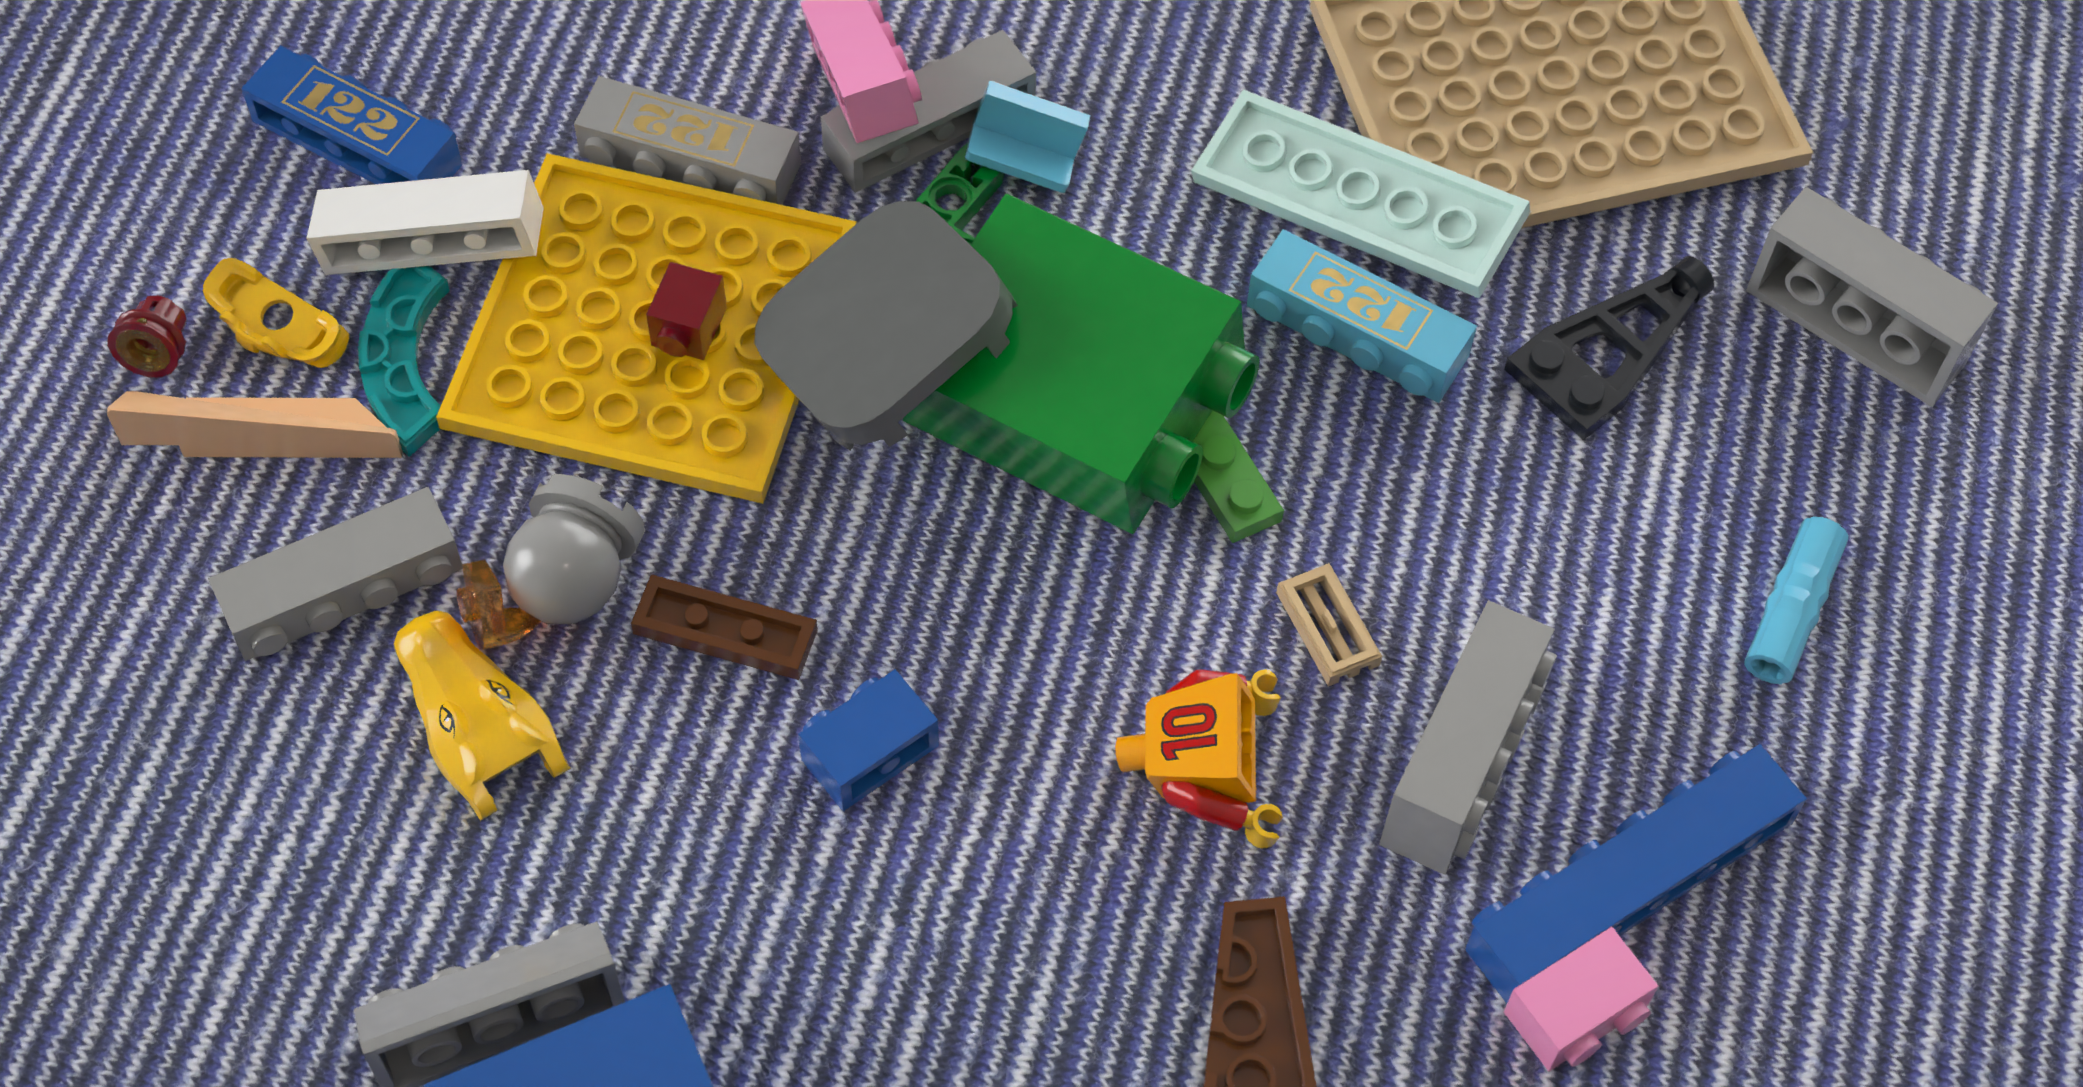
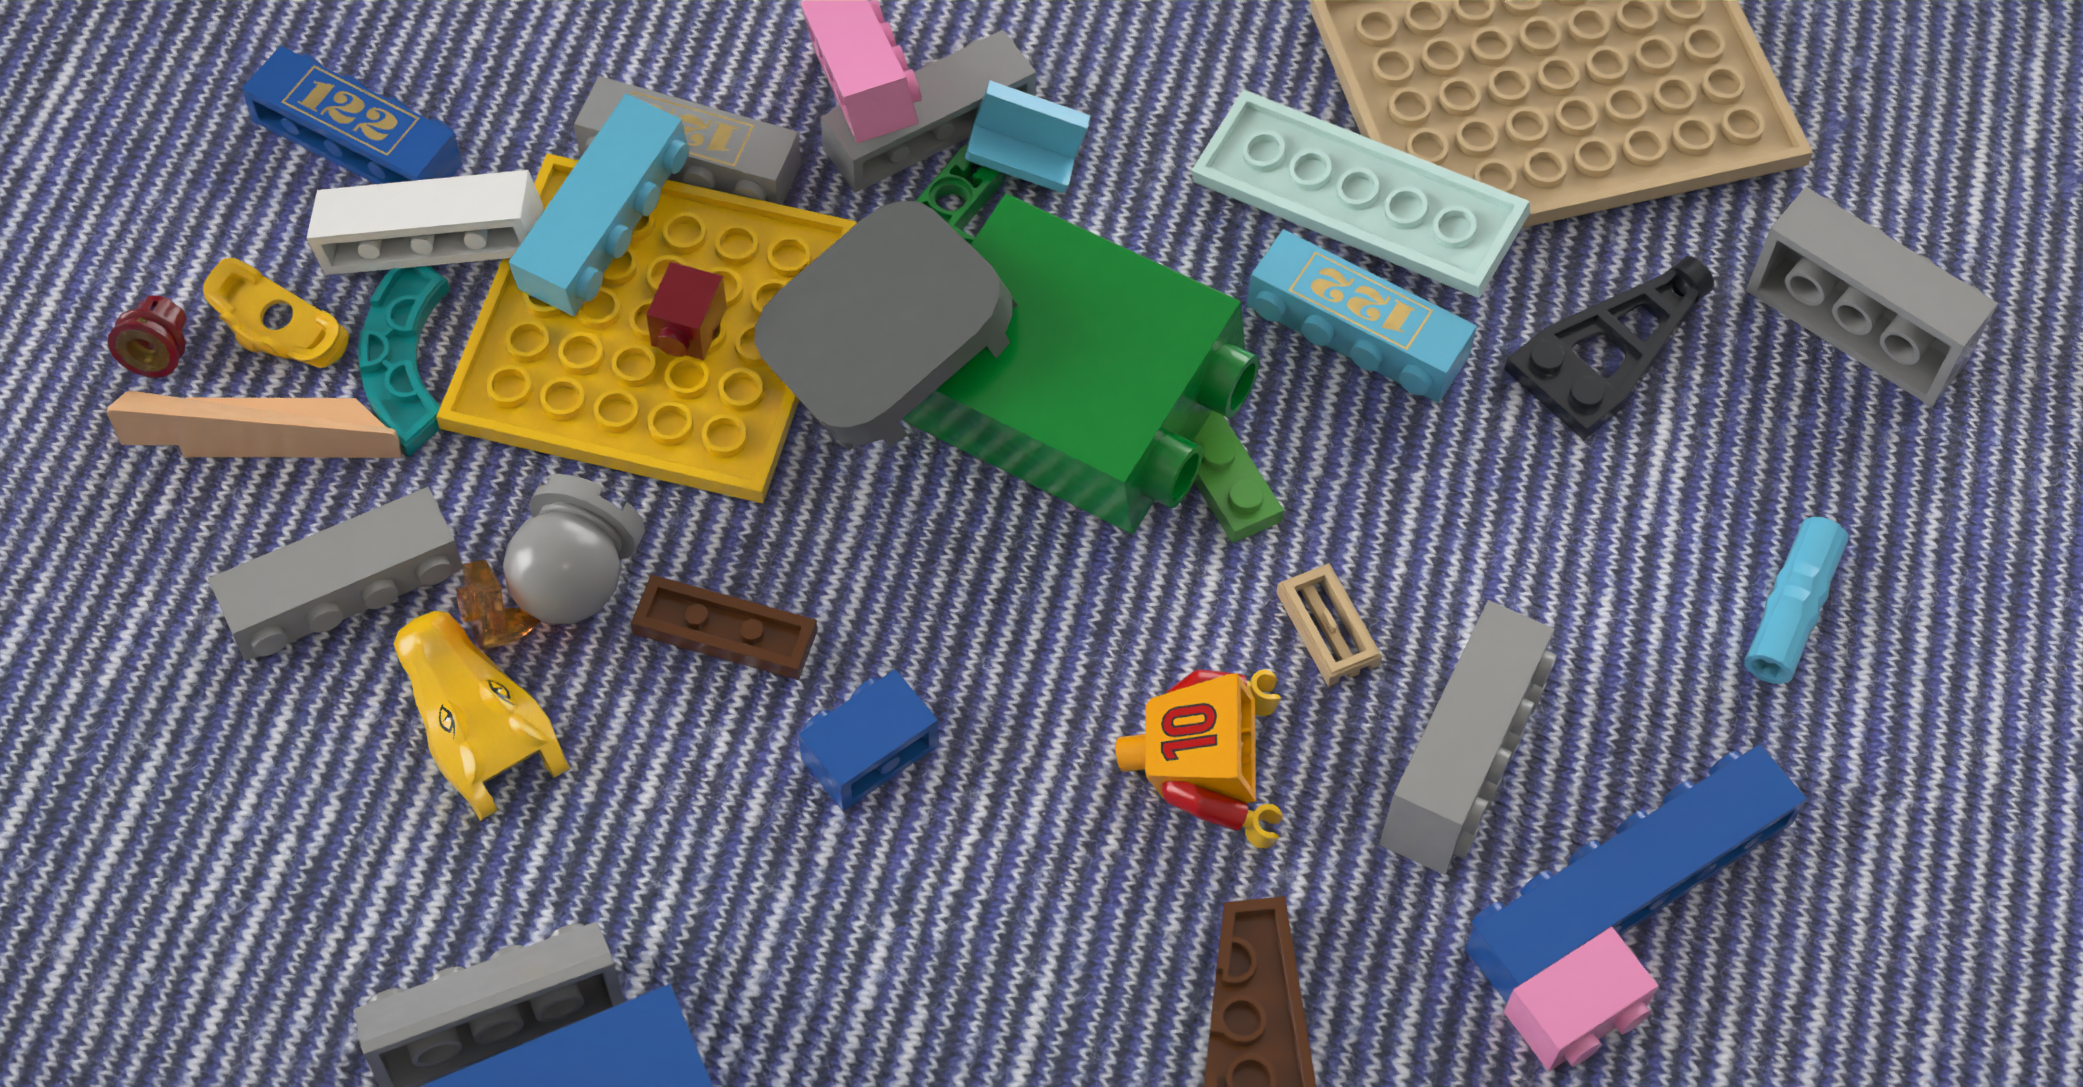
(600, 205): none -> medium azure brick

